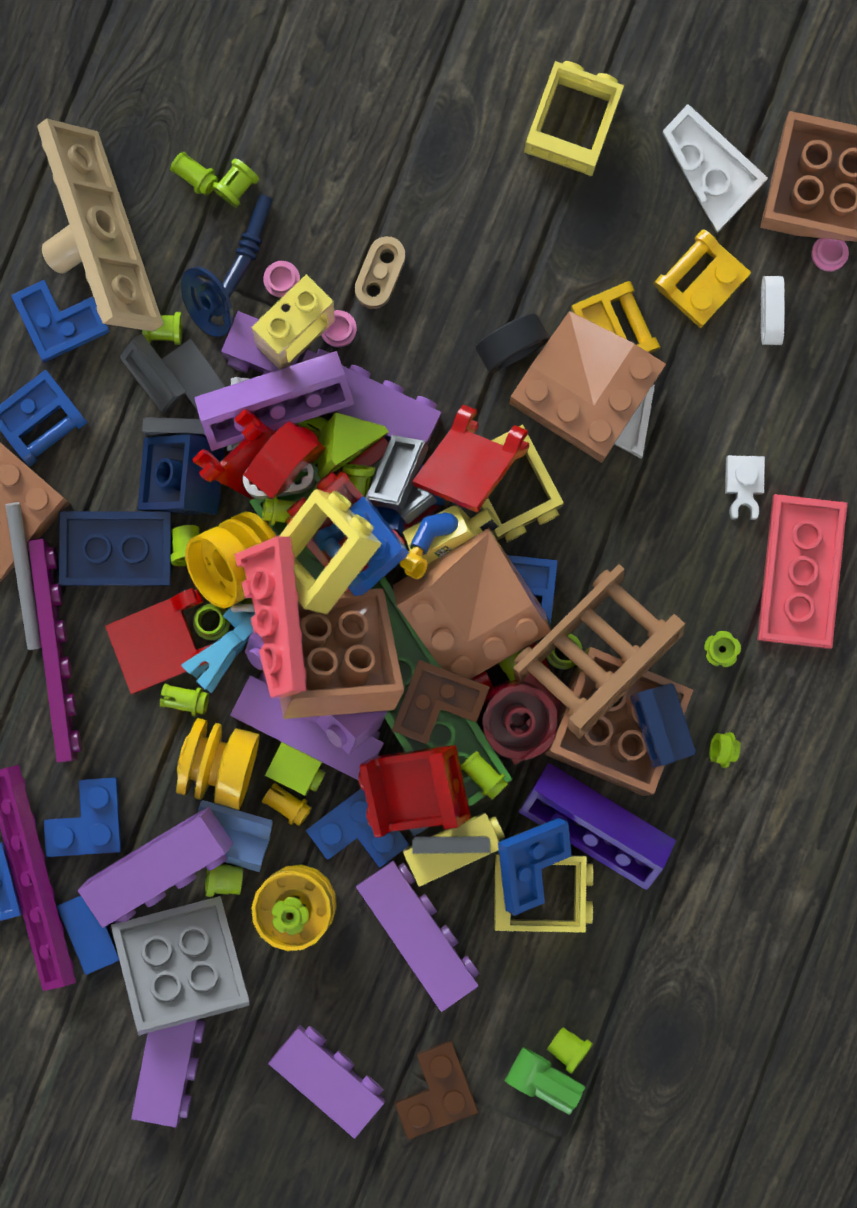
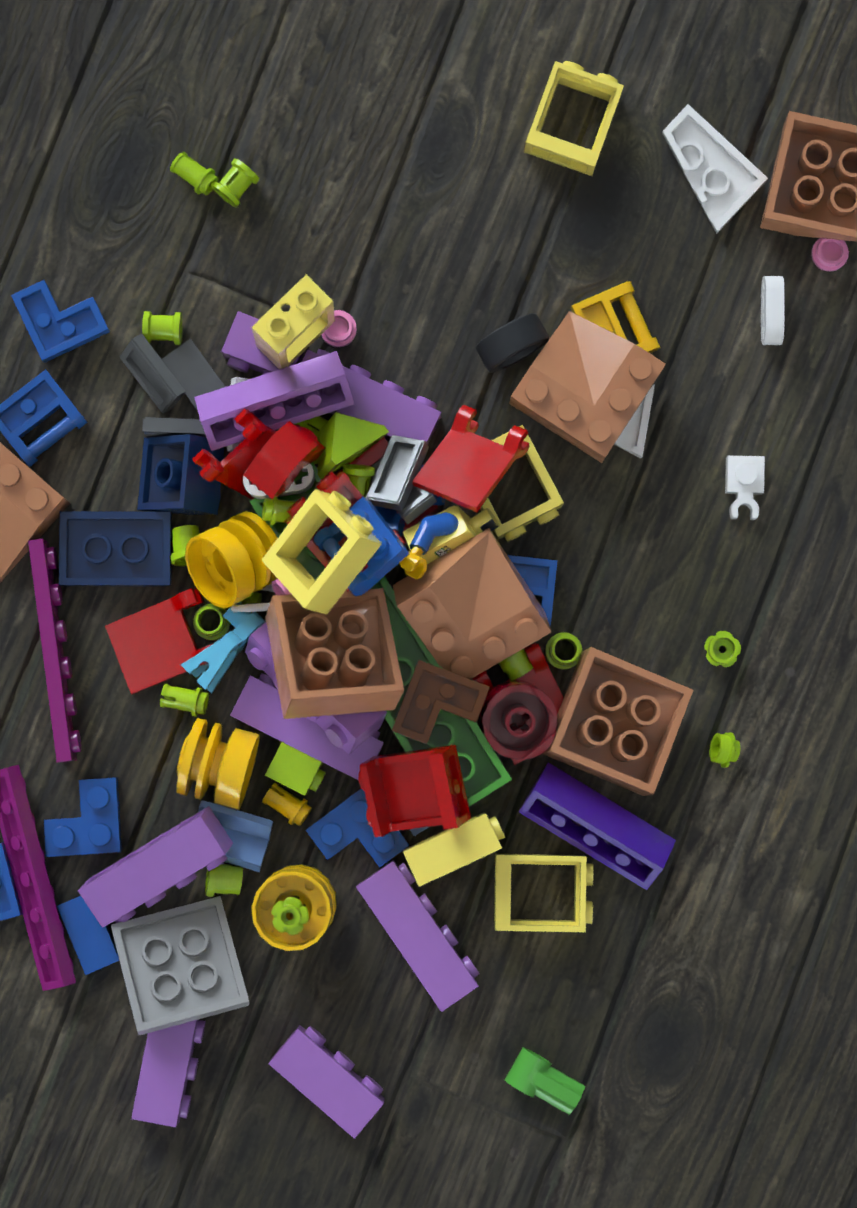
(23, 575): light grey bar -> none
(96, 229): tan plate -> none
(213, 295): dark blue dish -> none
(275, 601): coral wing -> none
(280, 278): bright pink plate -> none
(380, 273): tan plate -> none
(447, 1096): reddish brown plate -> none
(451, 844): dark grey tile -> none
(484, 775): lime pin -> none
(524, 858): blue plate -> none
(569, 1049): lime piece -> none
(609, 686): medium nougat fence -> none
(663, 725): dark blue panel -> none
(711, 287): yellow plate -> none
(802, 571): coral tile -> none

